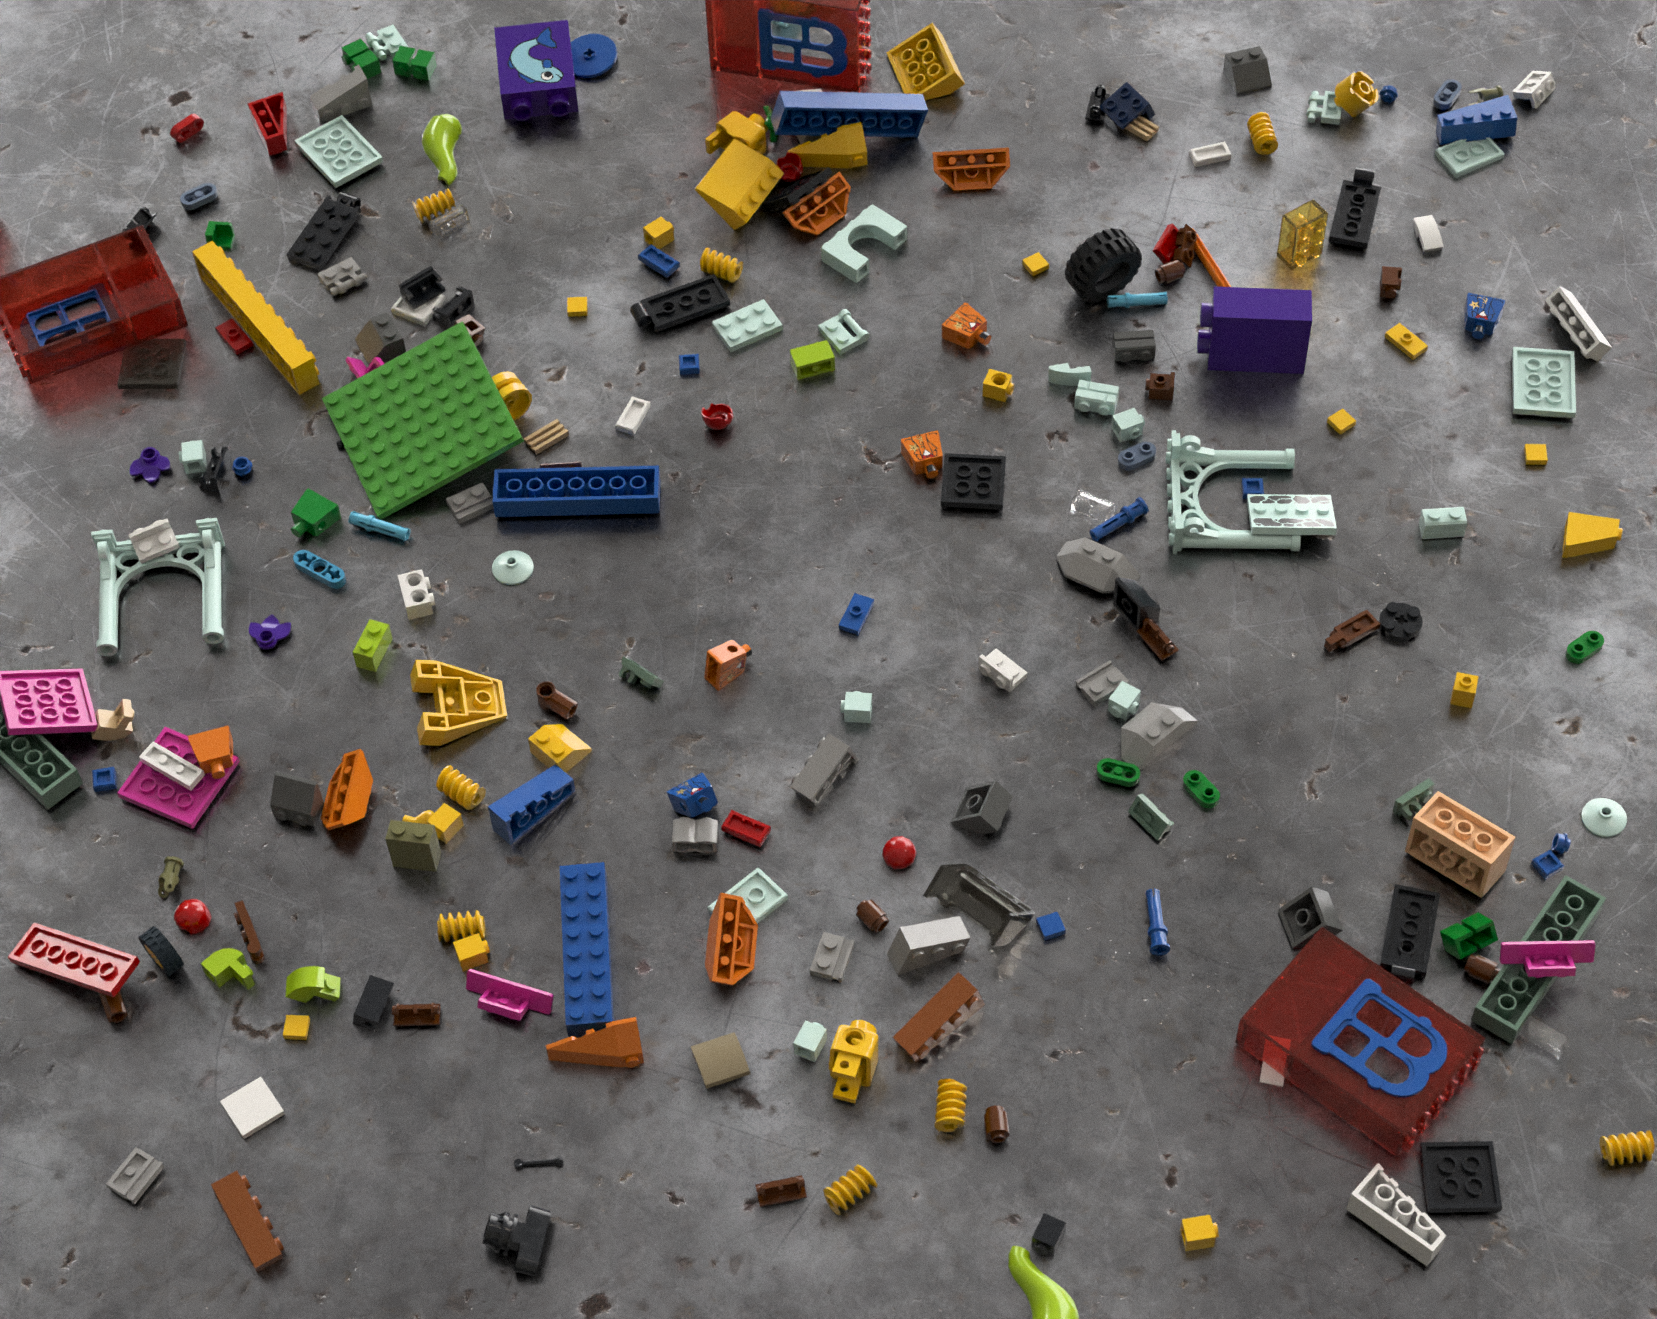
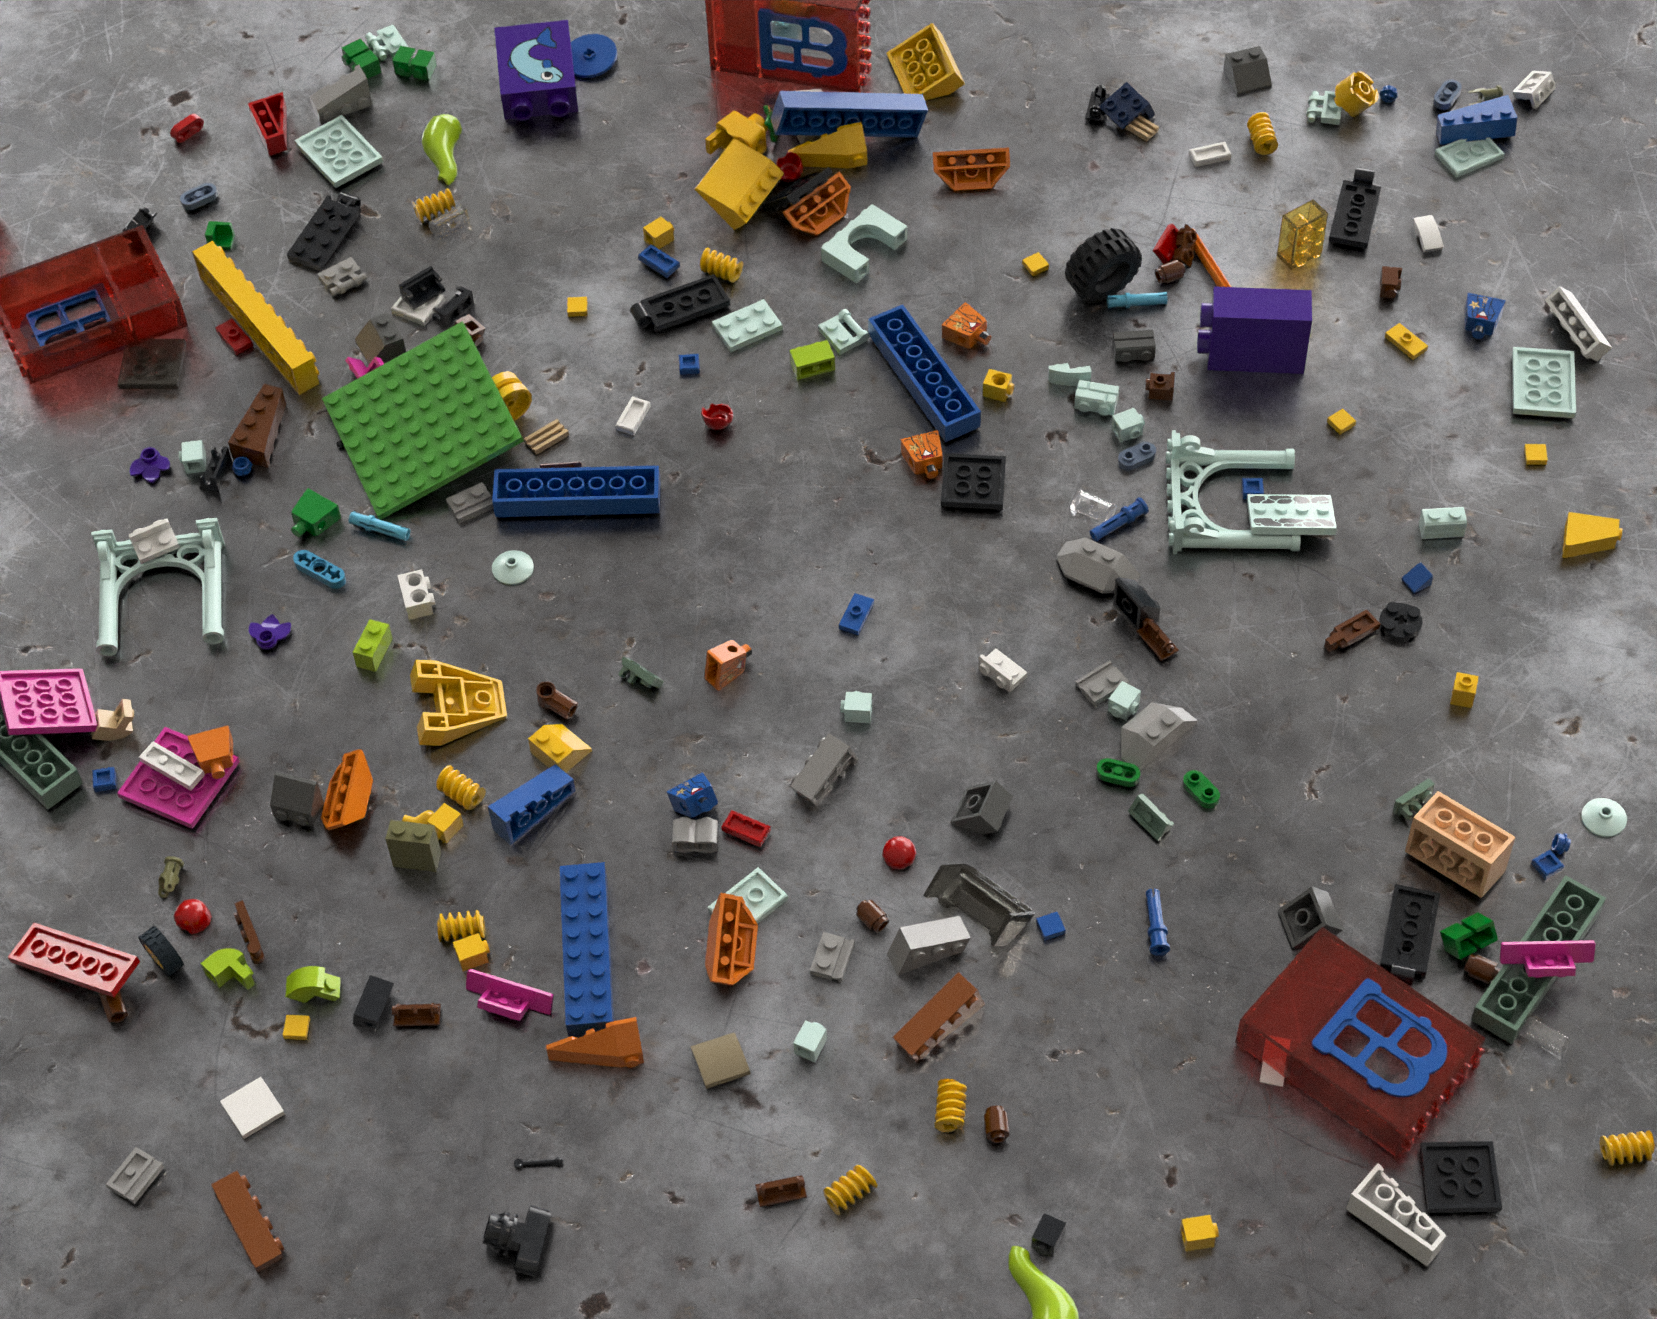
(259, 427): none -> reddish brown wedge
(851, 1047): yellow piece -> none
(924, 373): none -> blue brick
(1418, 578): none -> blue slope
(1586, 646): green plate -> none

